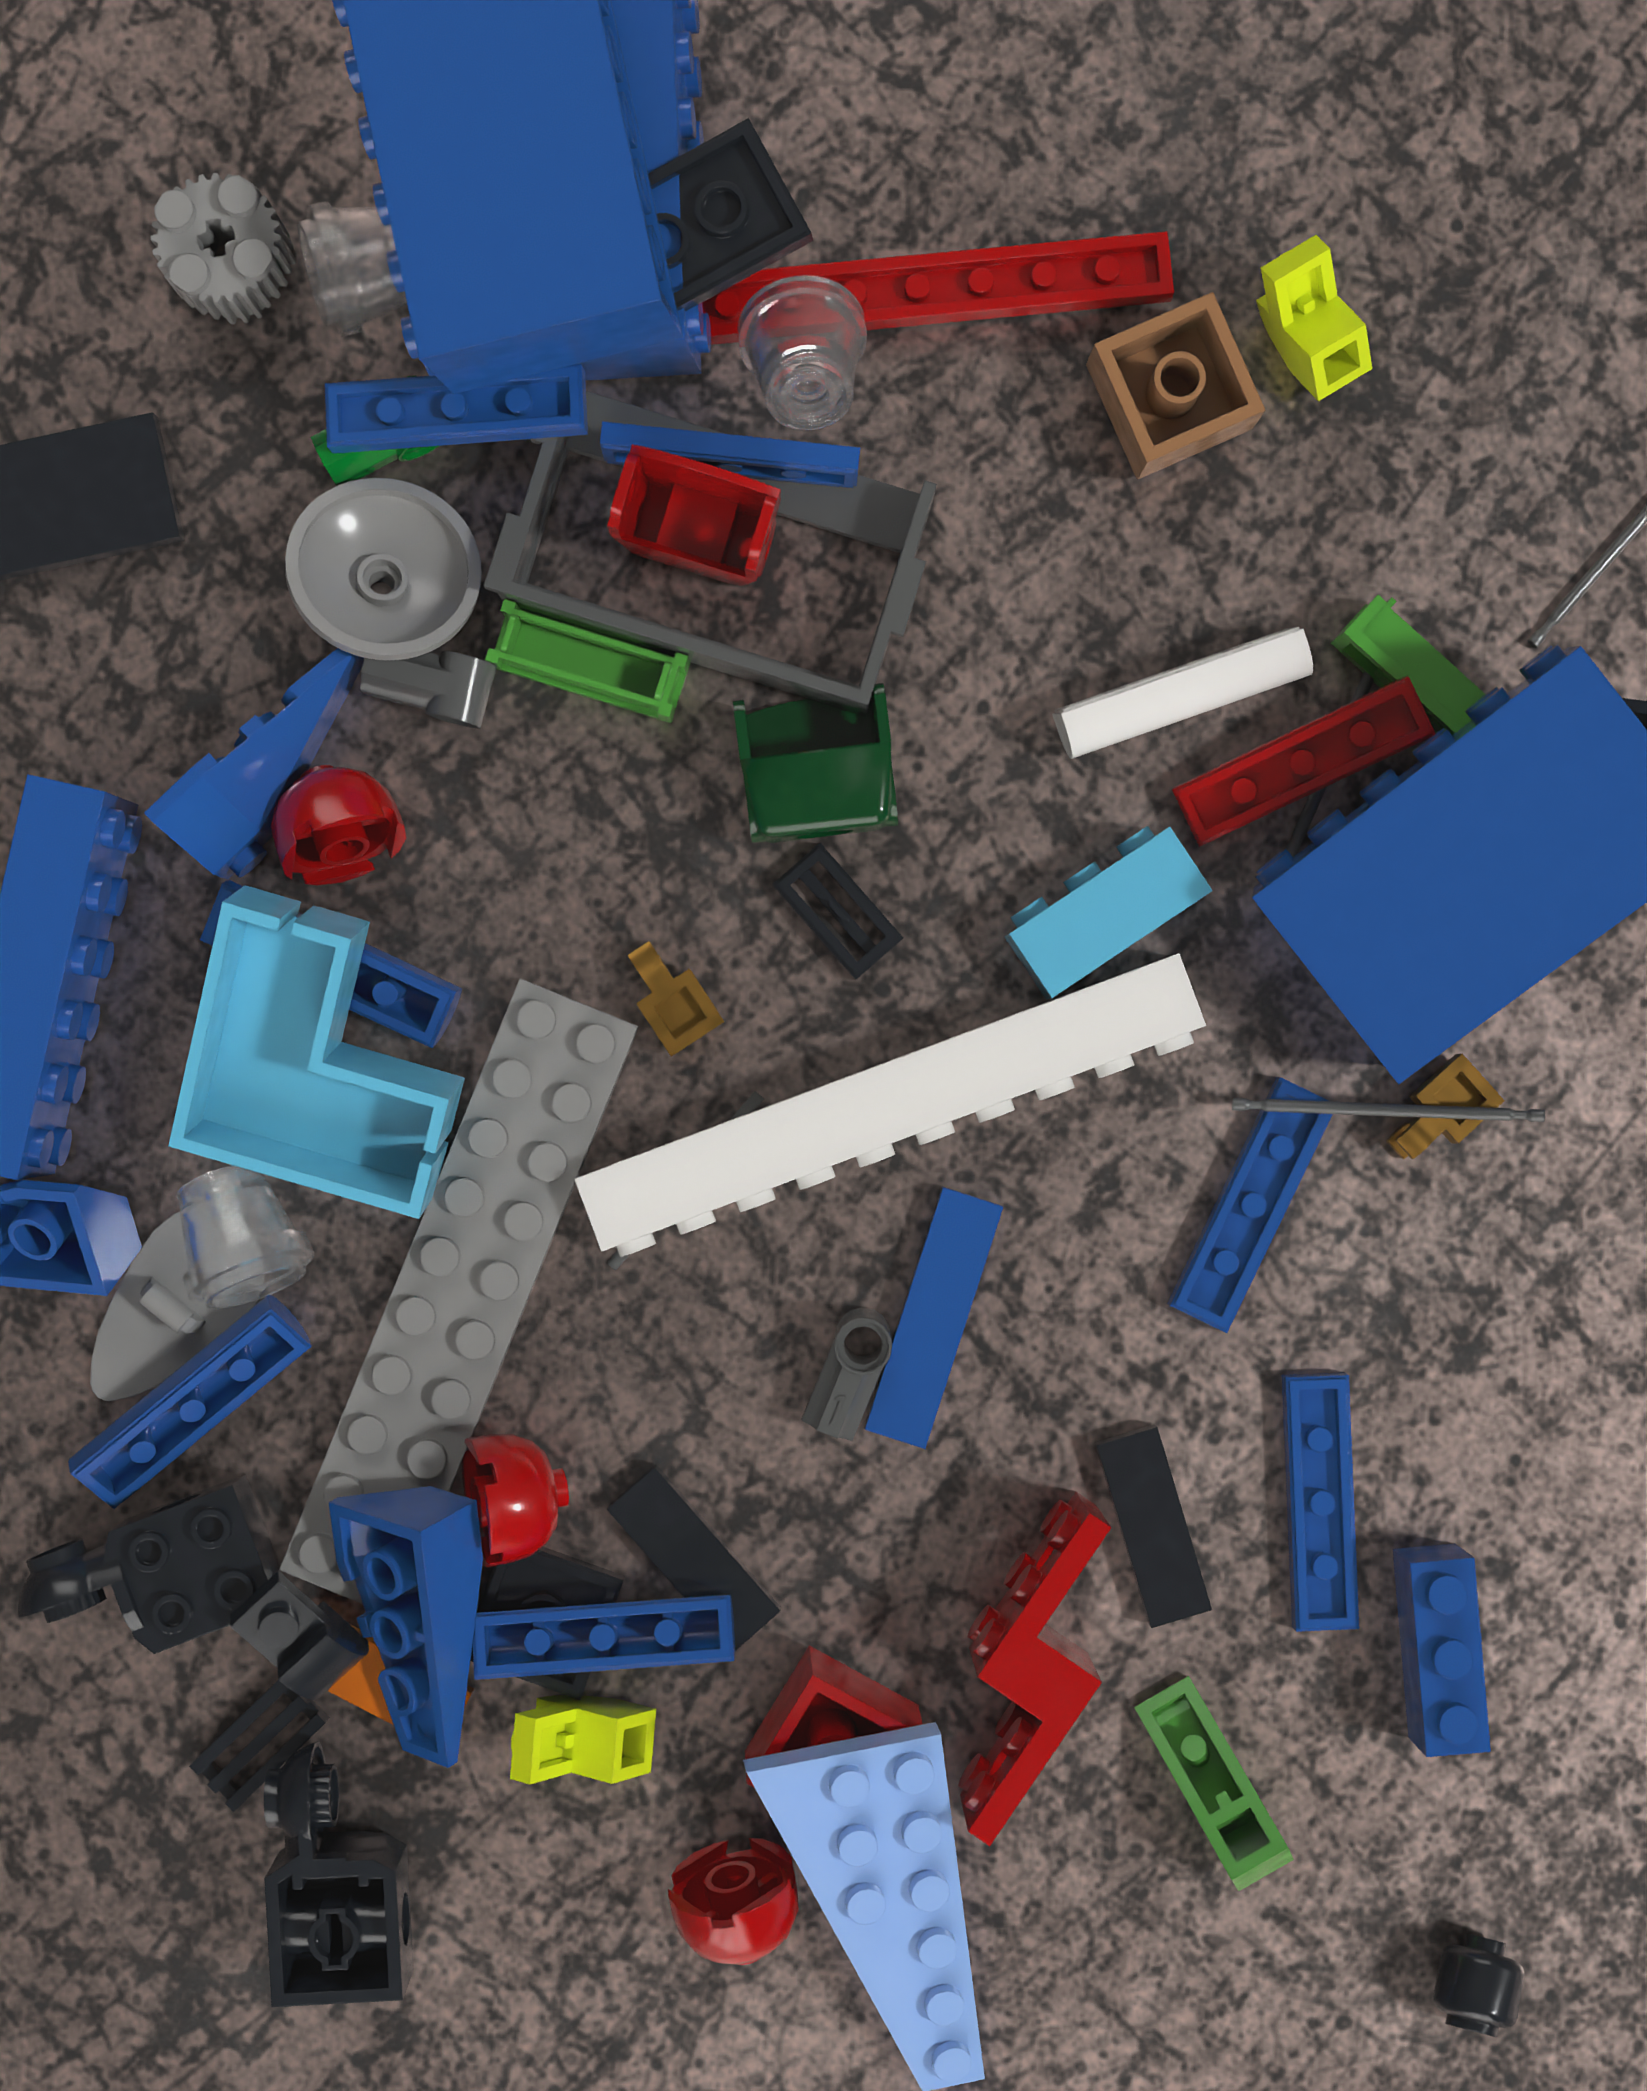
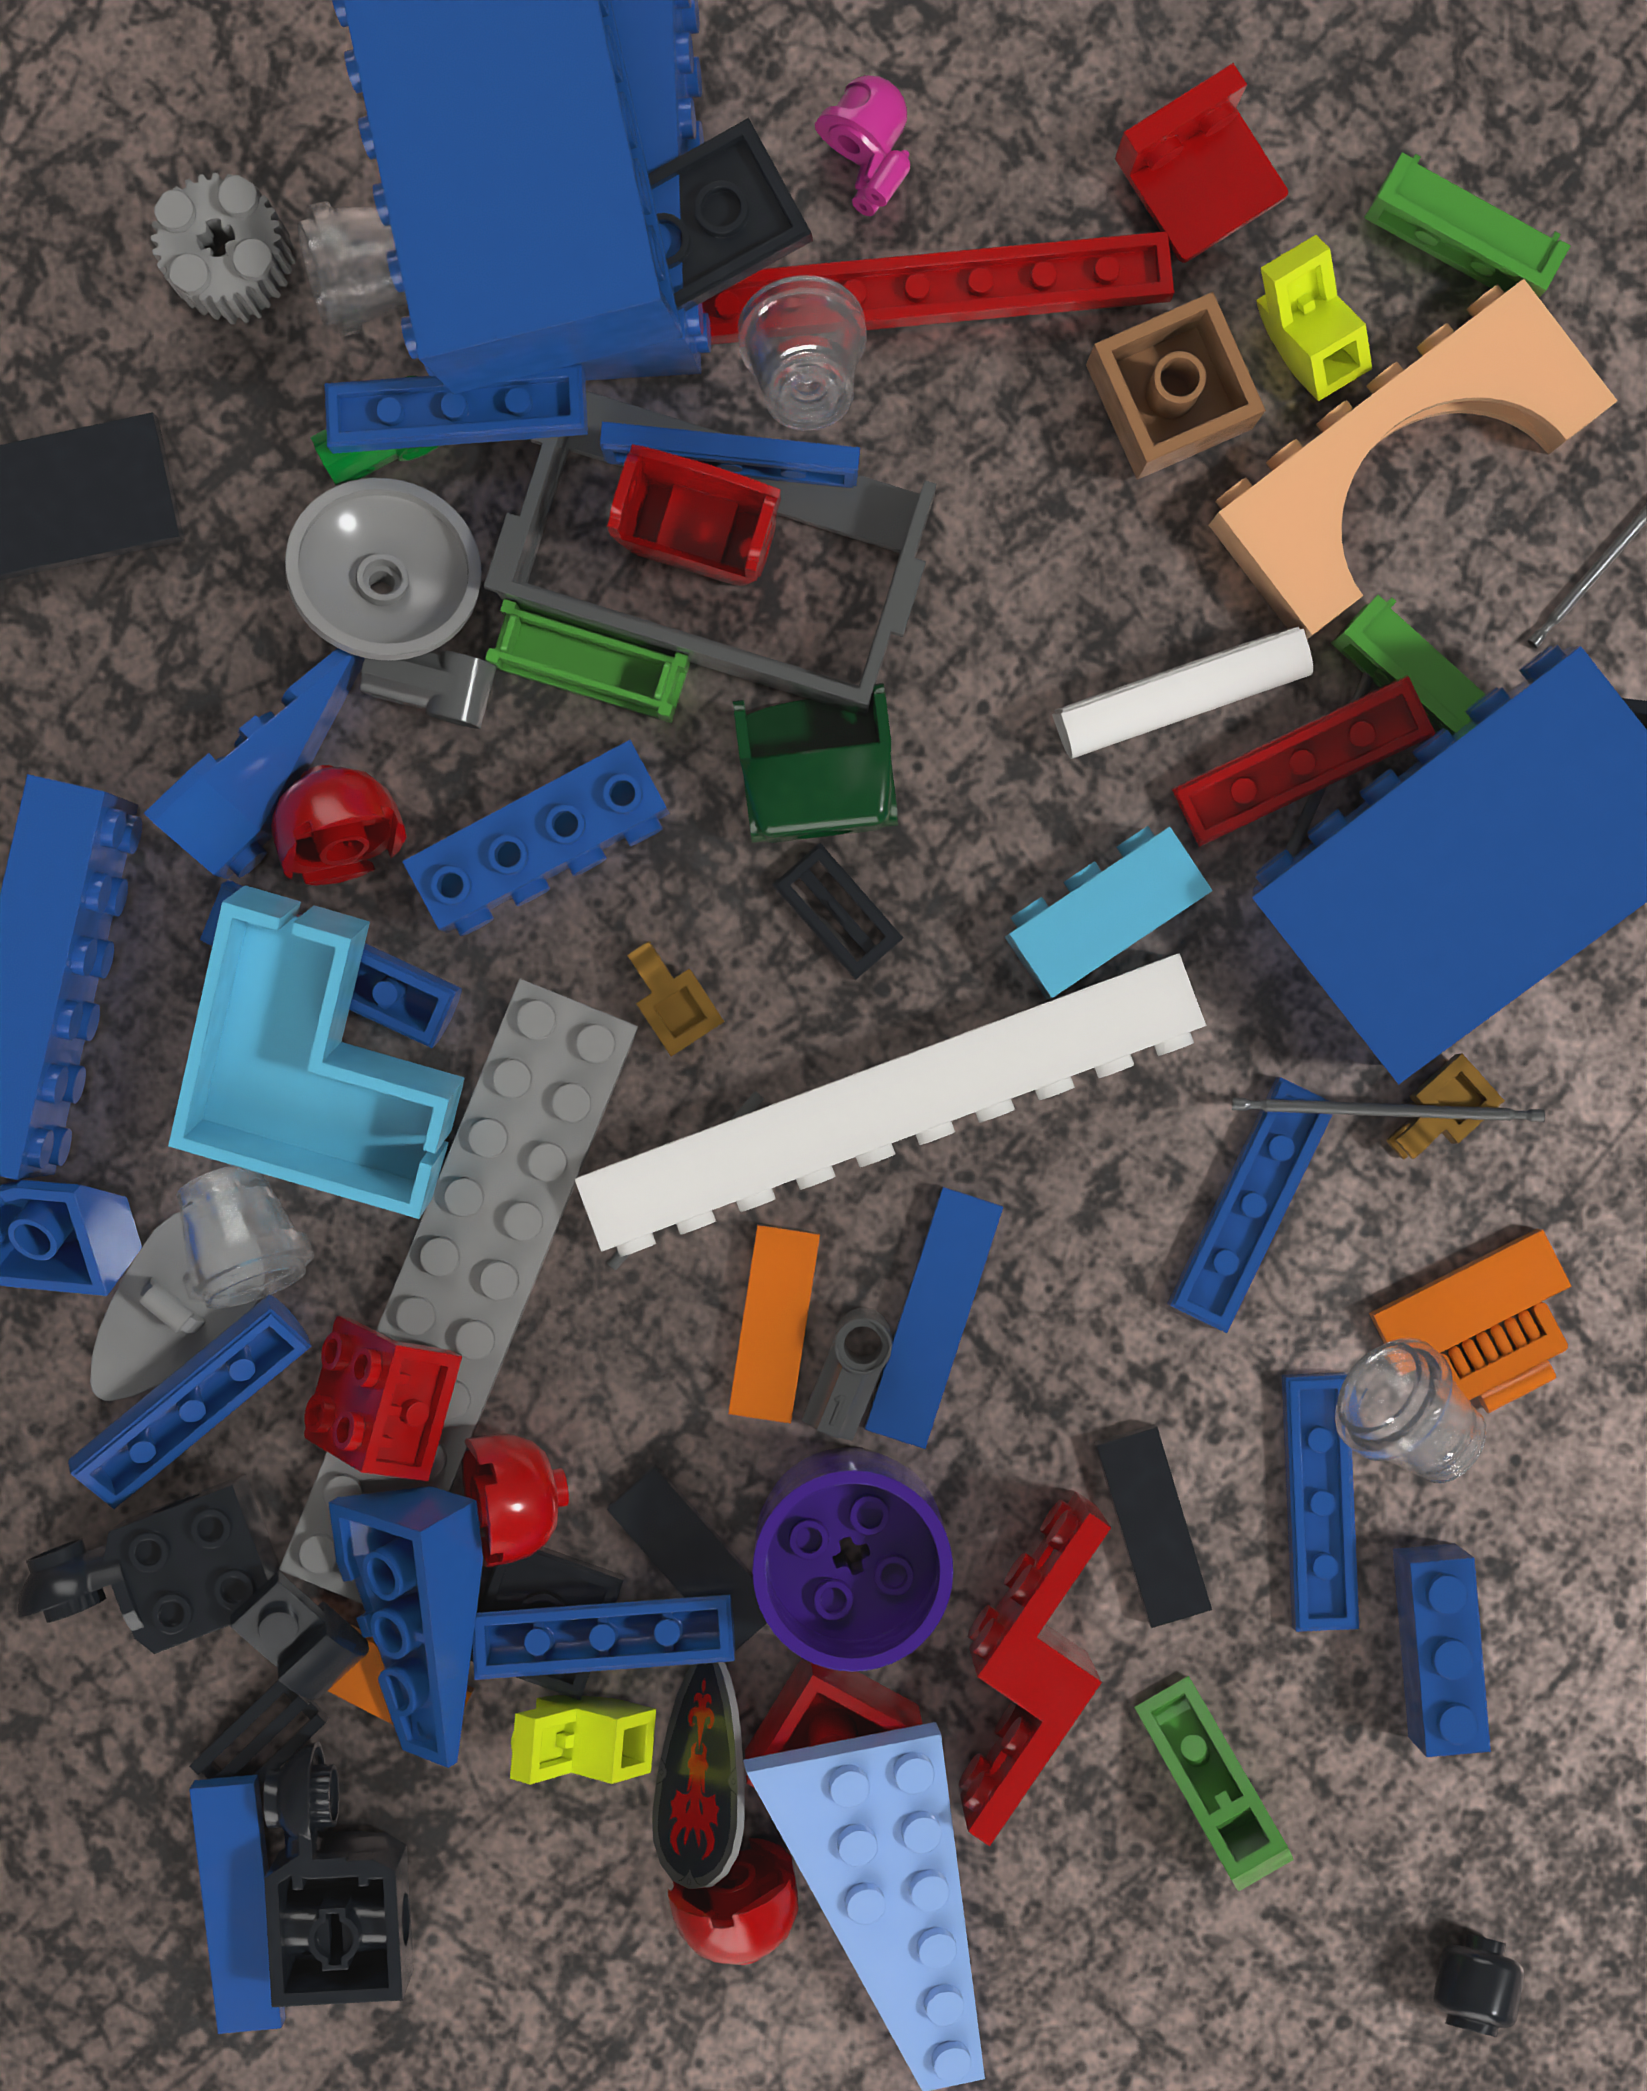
(232, 1884): none -> blue tile
(380, 1401): none -> red bracket
(537, 838): none -> blue brick
(701, 1781): none -> shield
(774, 1323): none -> orange tile
(843, 1610): none -> dark purple brick
(864, 131): none -> dark pink piece
(1200, 166): none -> red bracket
(1410, 1412): none -> clear piece
(1464, 229): none -> bright green container
(1476, 1294): none -> orange tile
(1499, 364): none -> light nougat arch
(1517, 1369): none -> orange piece

